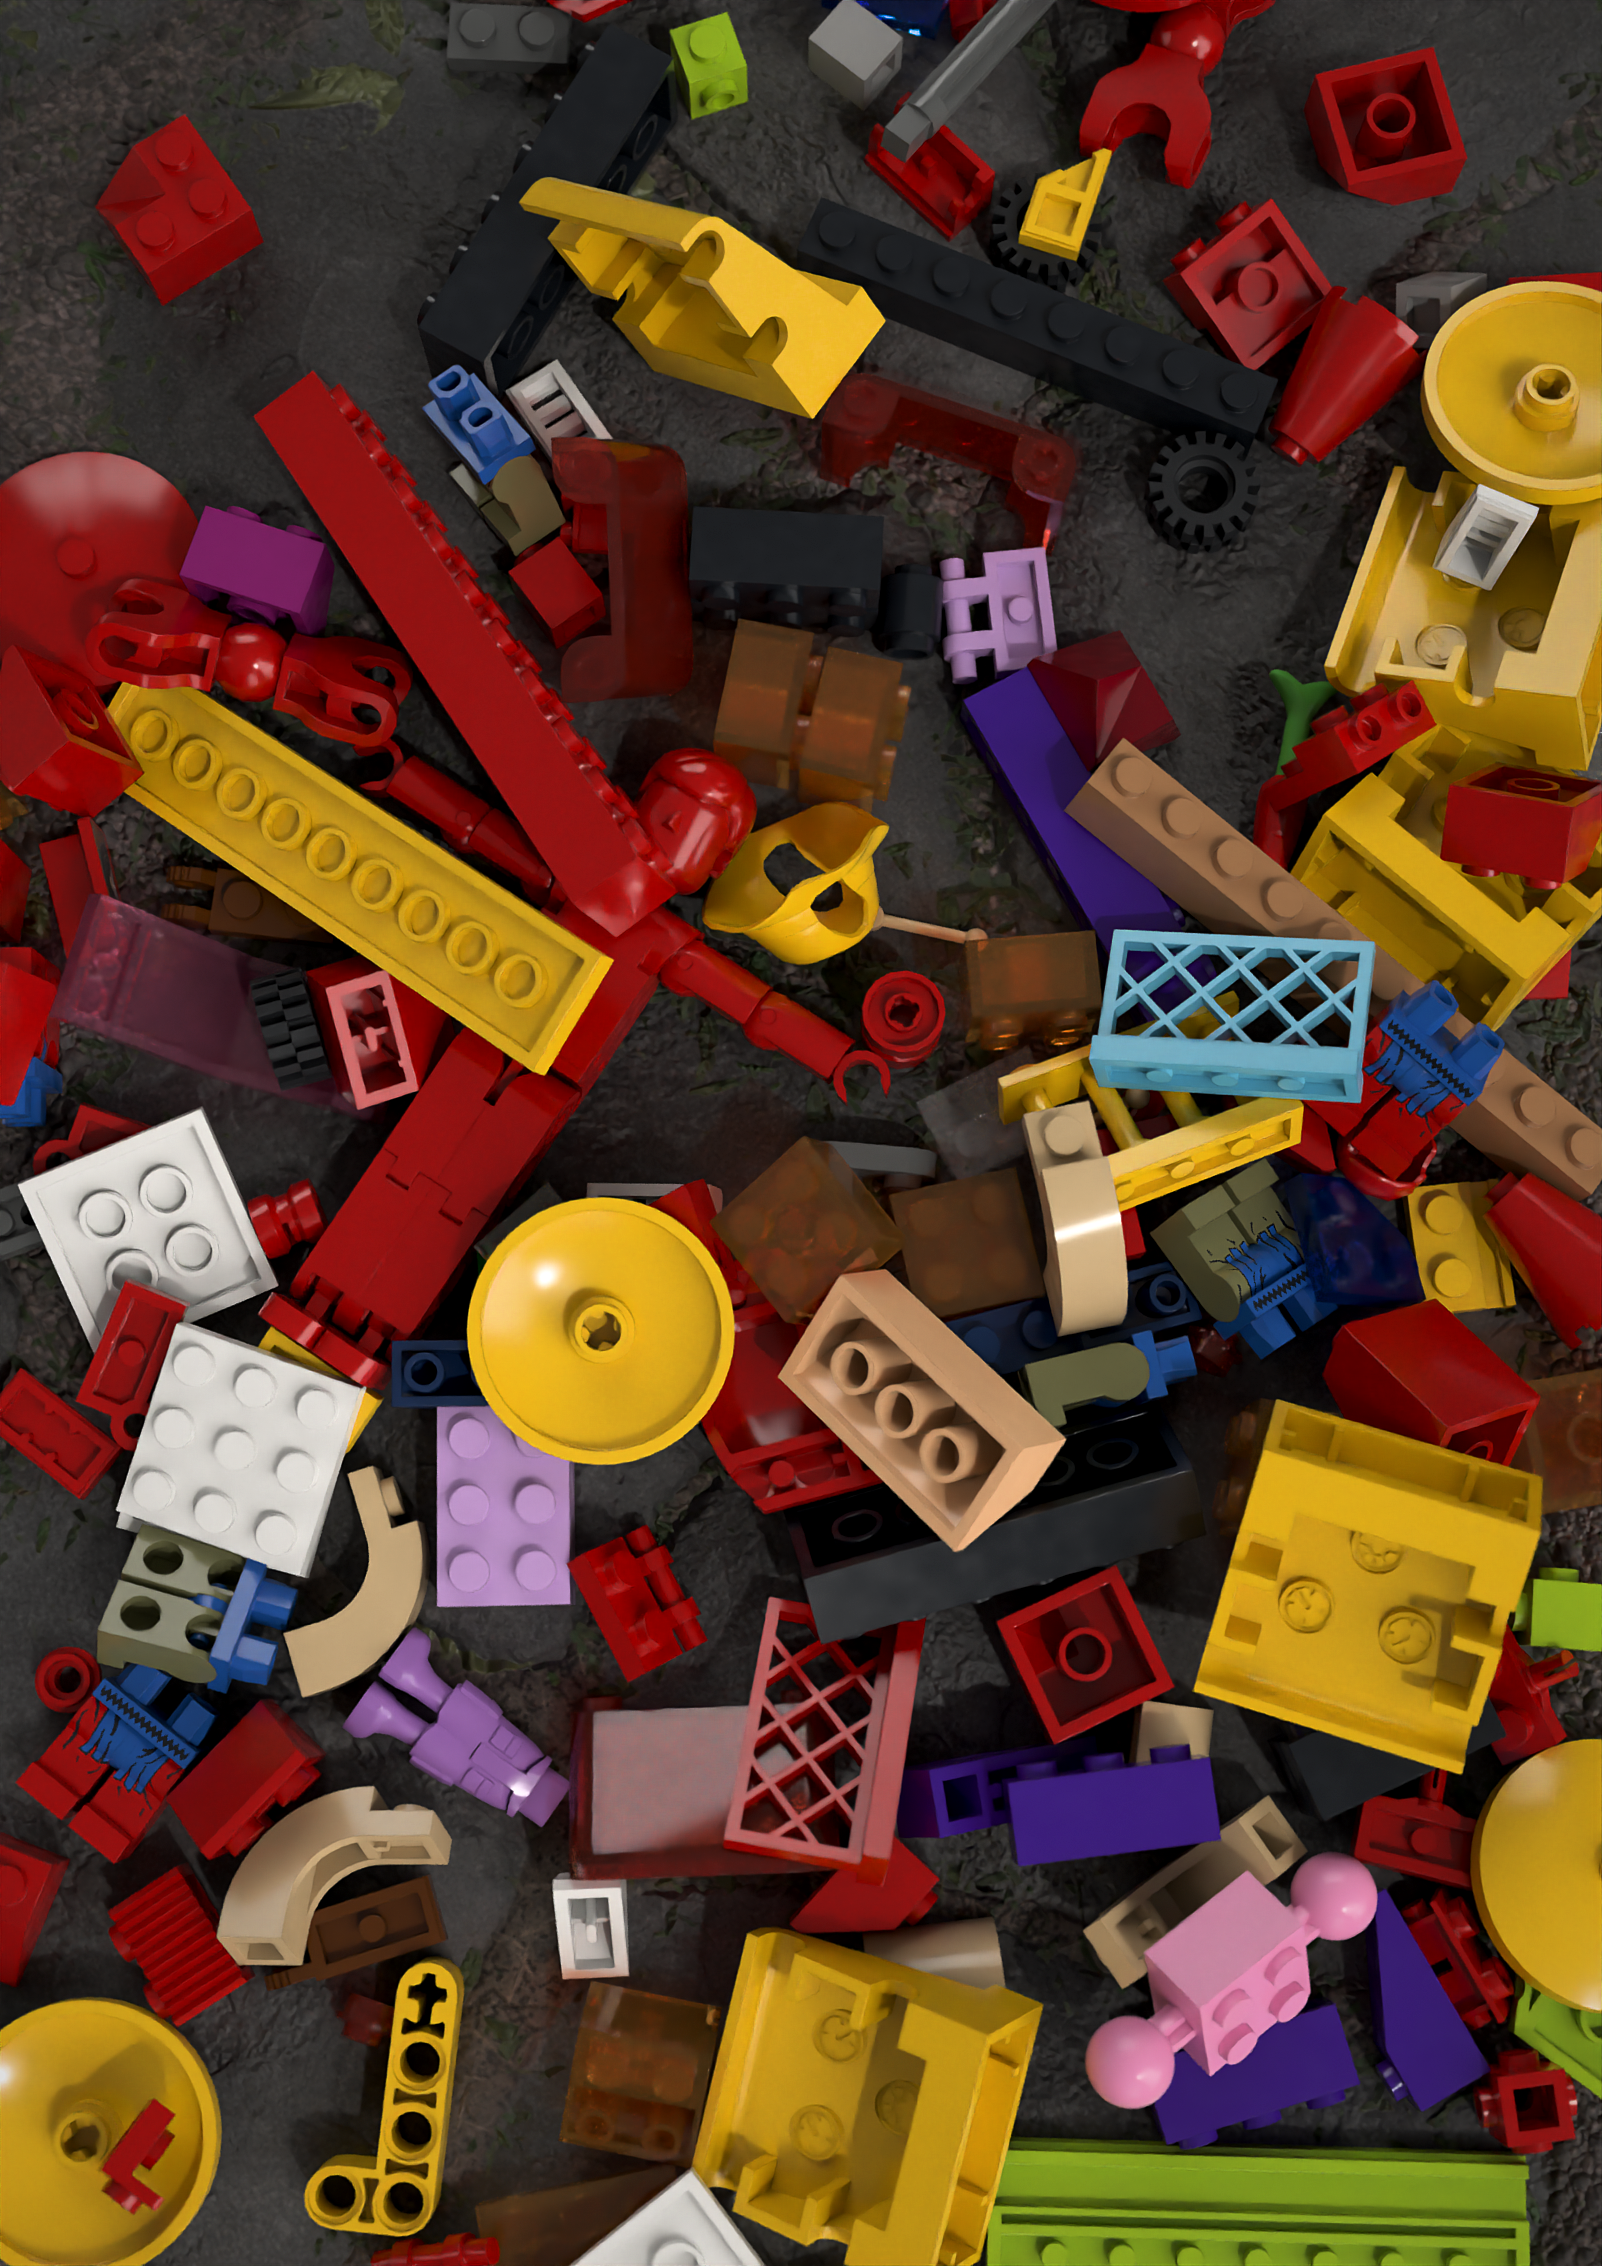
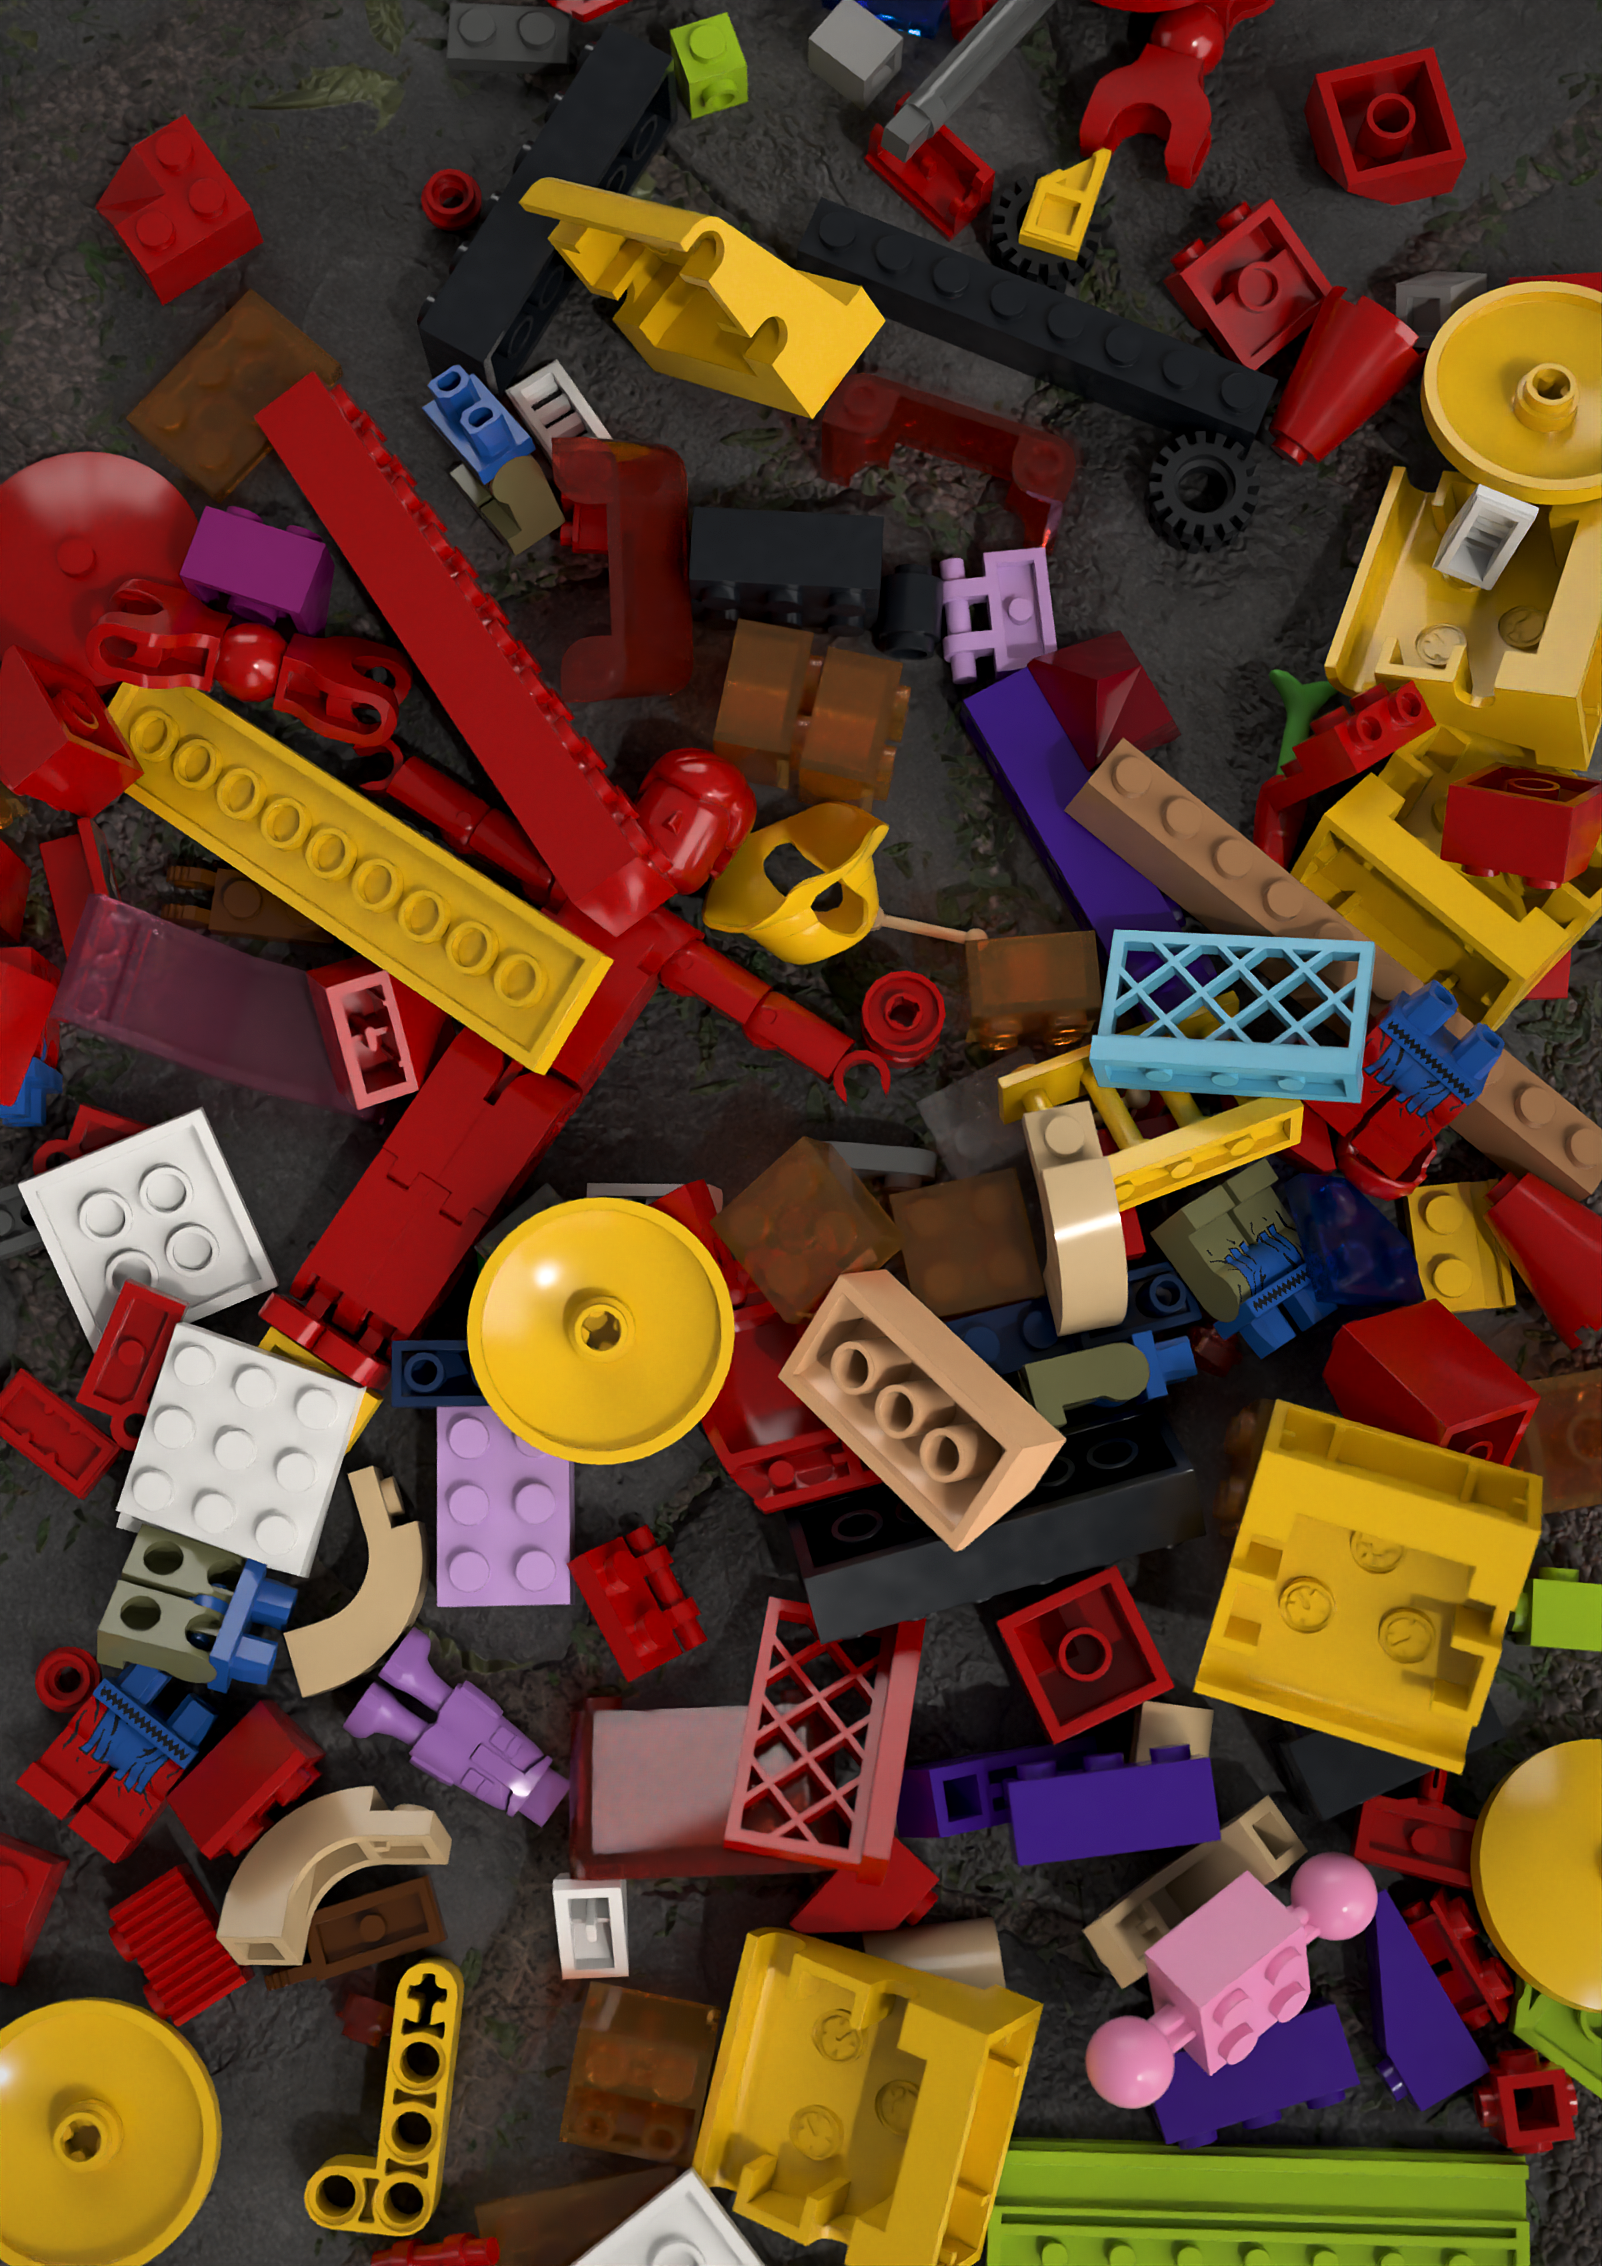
(140, 2144): red bracket -> none
(208, 401): none -> clear orange plate
(288, 1218): red wheel -> none
(290, 1028): black tyre -> none
(449, 184): none -> red plate
(556, 591): red brick -> none
(1523, 1699): red plate -> none

